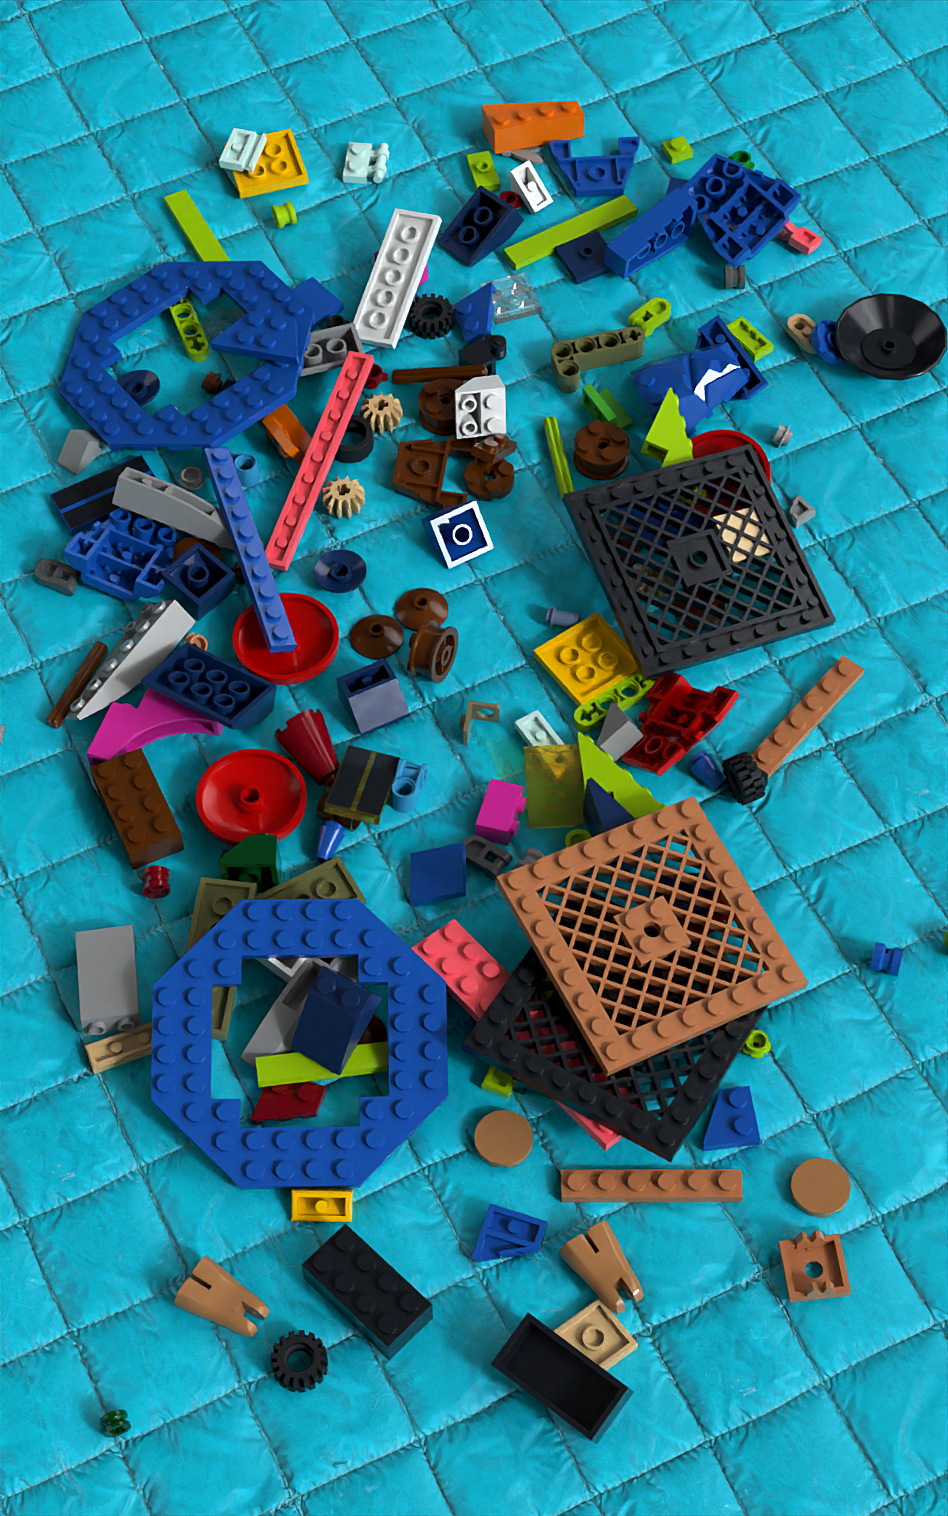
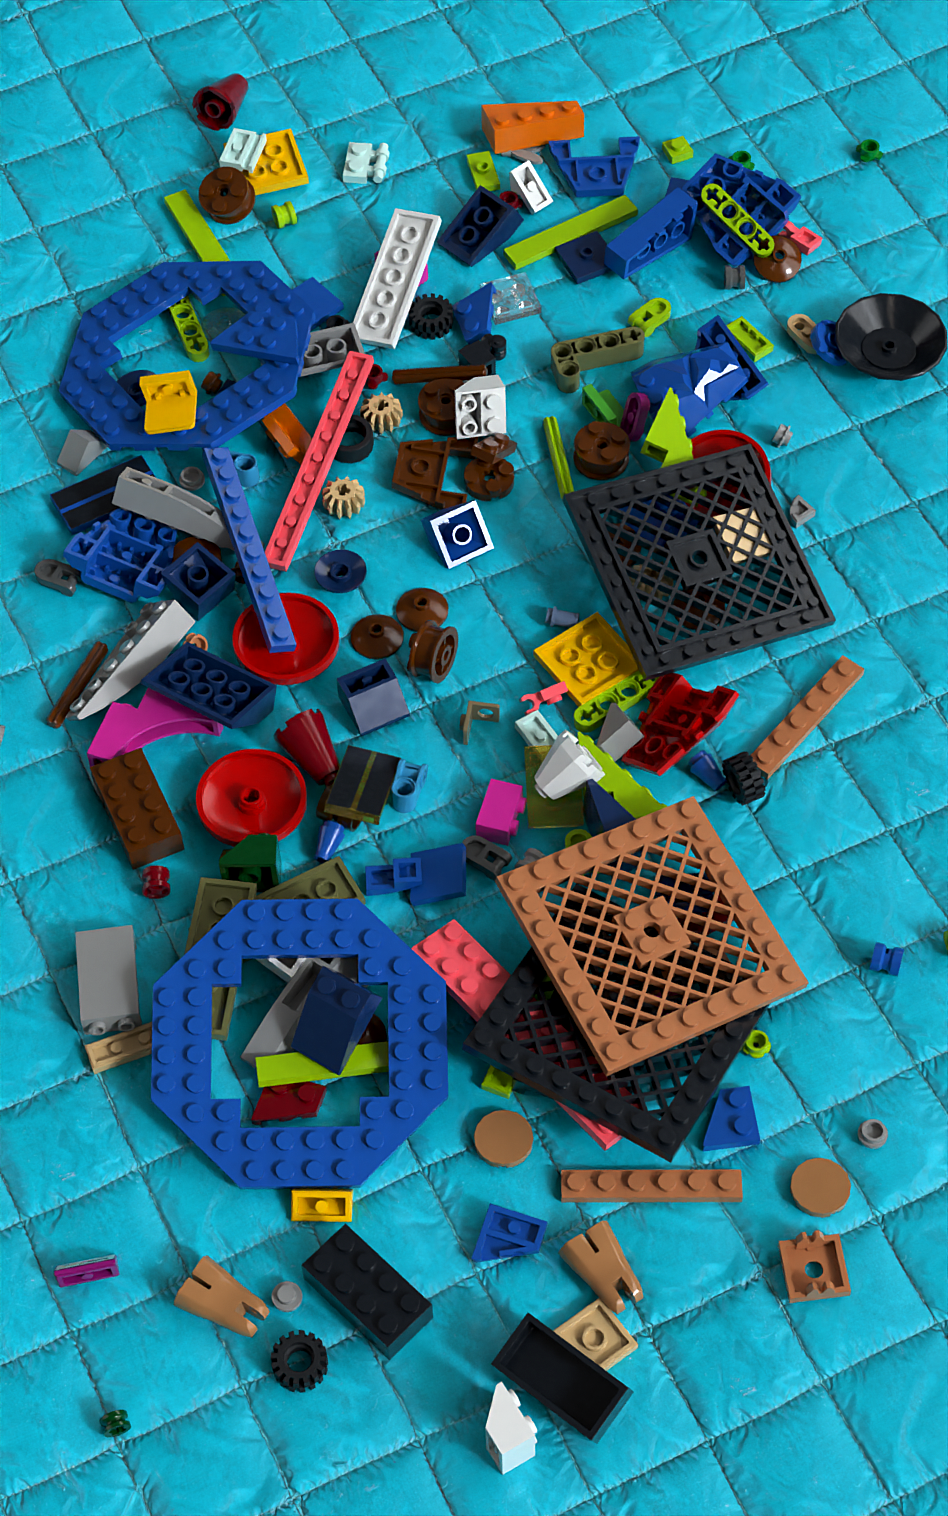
(87, 1271): none -> magenta slope
(169, 402): none -> yellow bracket
(220, 101): none -> dark red cone
(227, 195): none -> reddish brown wheel
(287, 1296): none -> light grey plate
(400, 876): none -> blue slope
(509, 1433): none -> white slope
(550, 695): none -> coral plate
(566, 768): none -> white cone
(635, 415): none -> magenta plate
(735, 222): none -> lime beam
(777, 269): none -> reddish brown dish
(869, 150): none -> green plate
(872, 1134): none -> light grey plate

